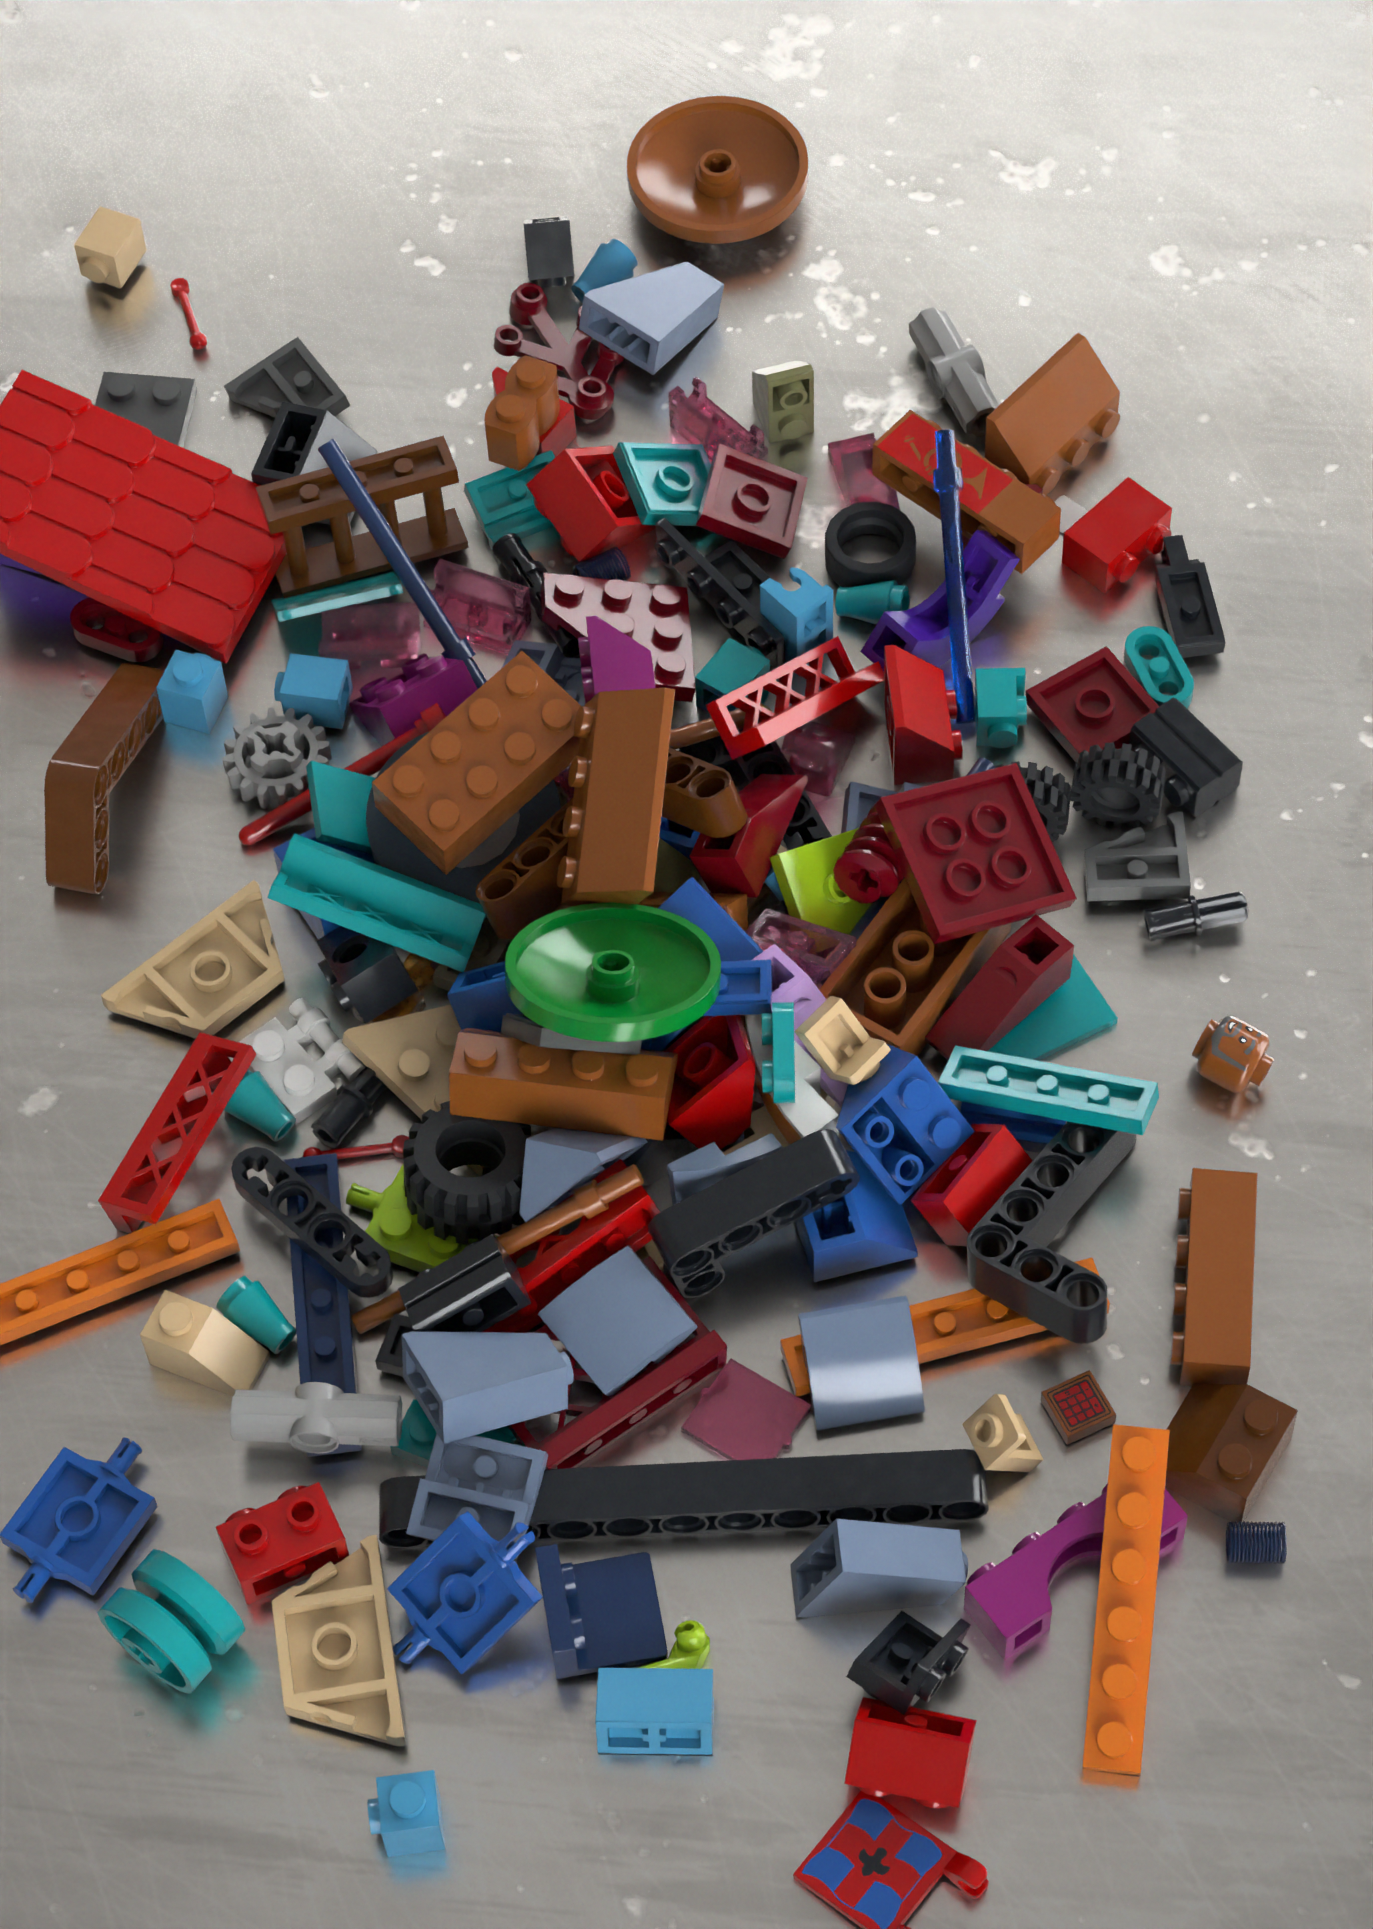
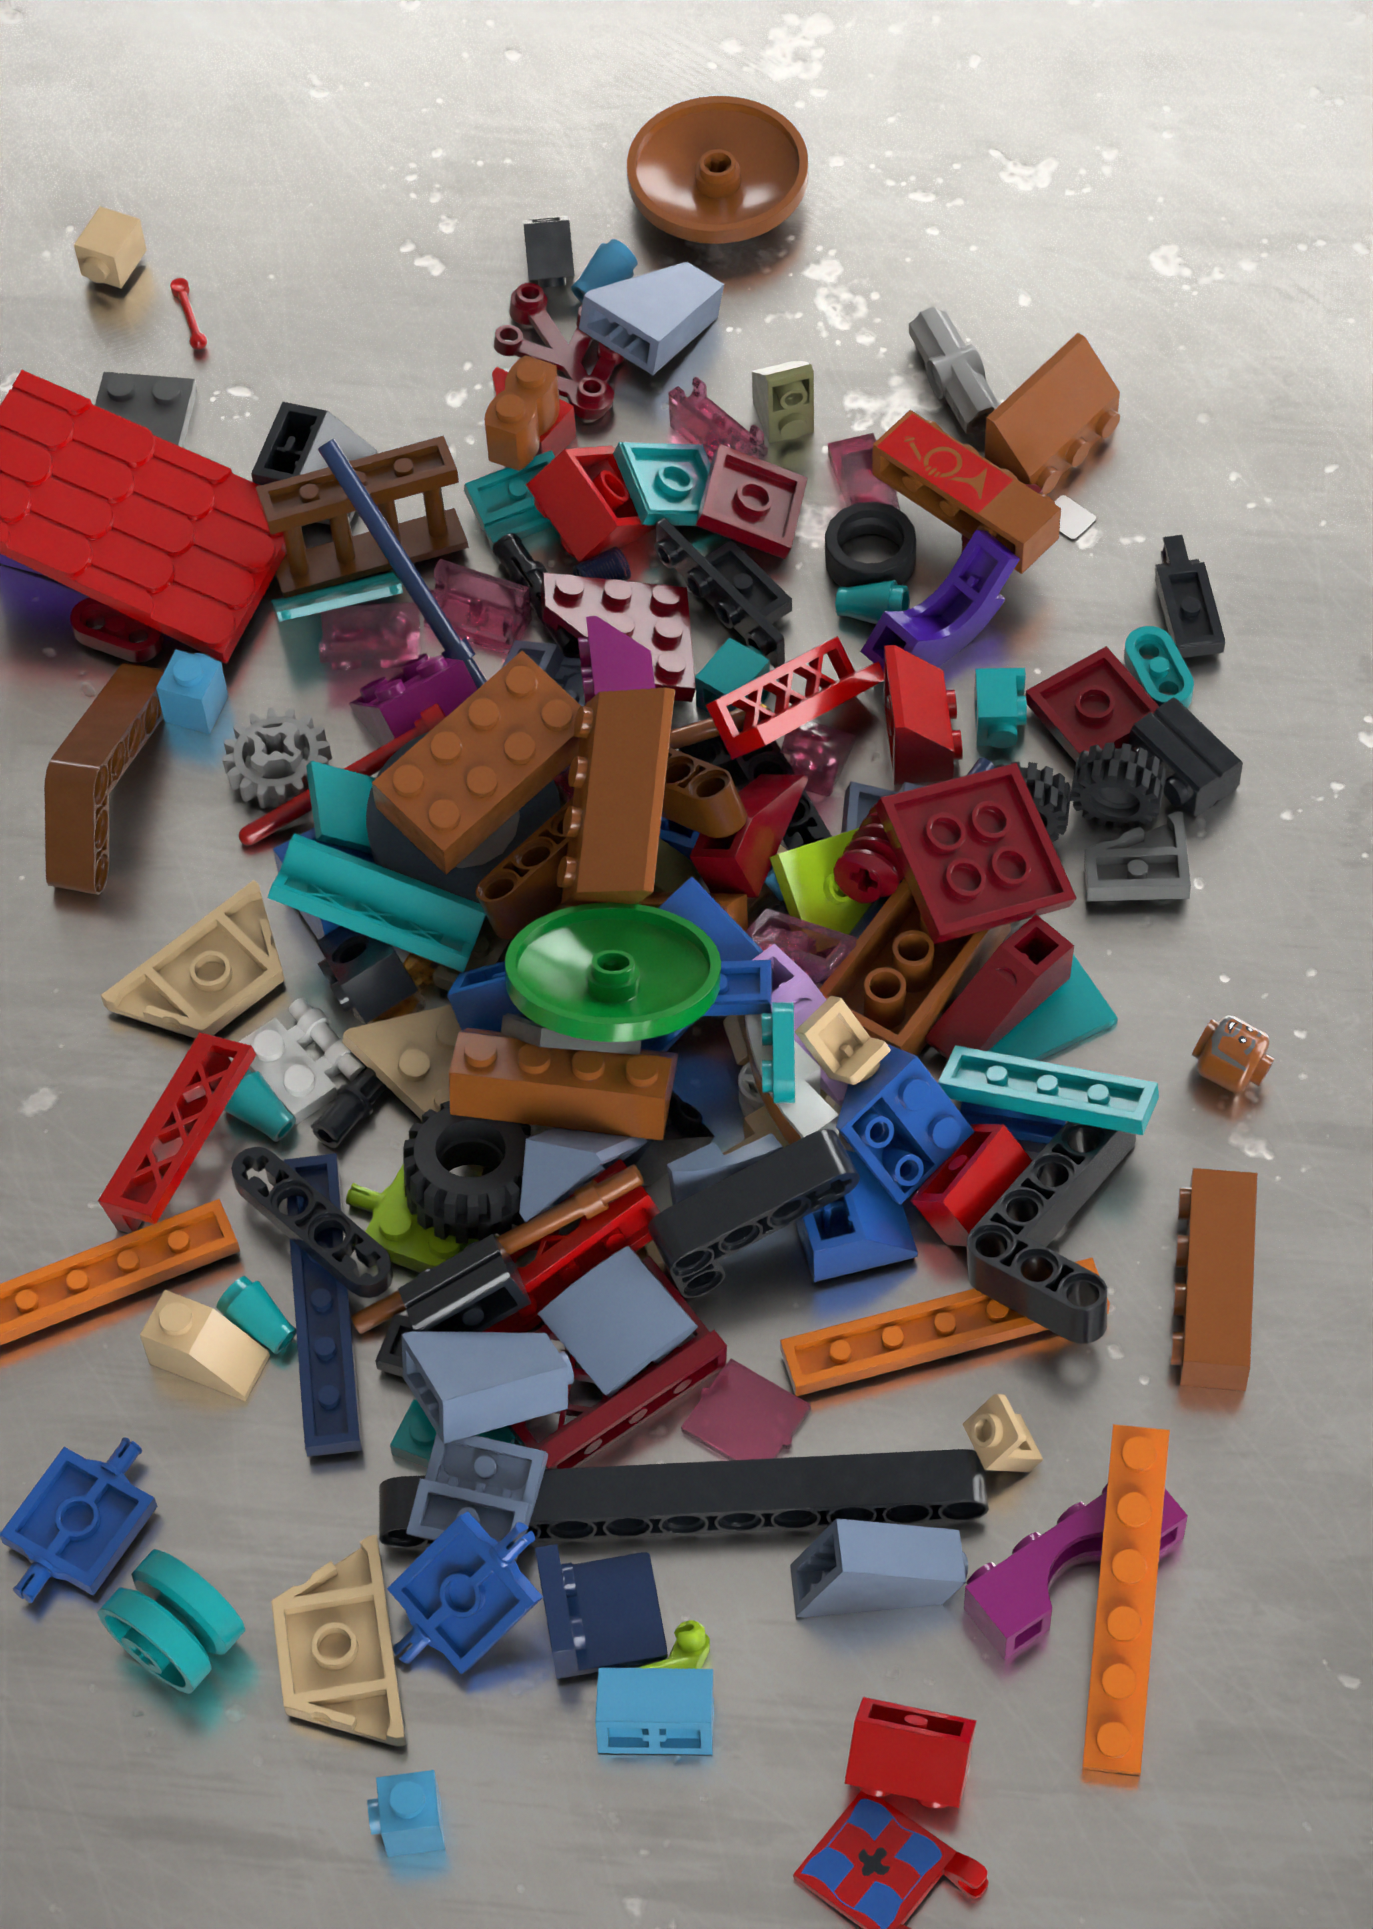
(282, 1541): red brick -> none
(289, 377): dark grey wing -> none
(315, 688): dark azure brick -> none
(316, 1417): light grey piece -> none
(395, 1147): red hinge -> none
(712, 1082): red slope -> none
(799, 615): dark azure hinge -> none
(861, 1362): sand blue slope -> none
(908, 1661): black bracket -> none
(948, 483): clear blue bar -> none
(1078, 1407): tile -> none
(1116, 535): red brick -> none
(1195, 915): black axle -> none
(1226, 1446): reddish brown slope -> none
(1256, 1544): dark blue piece -> none

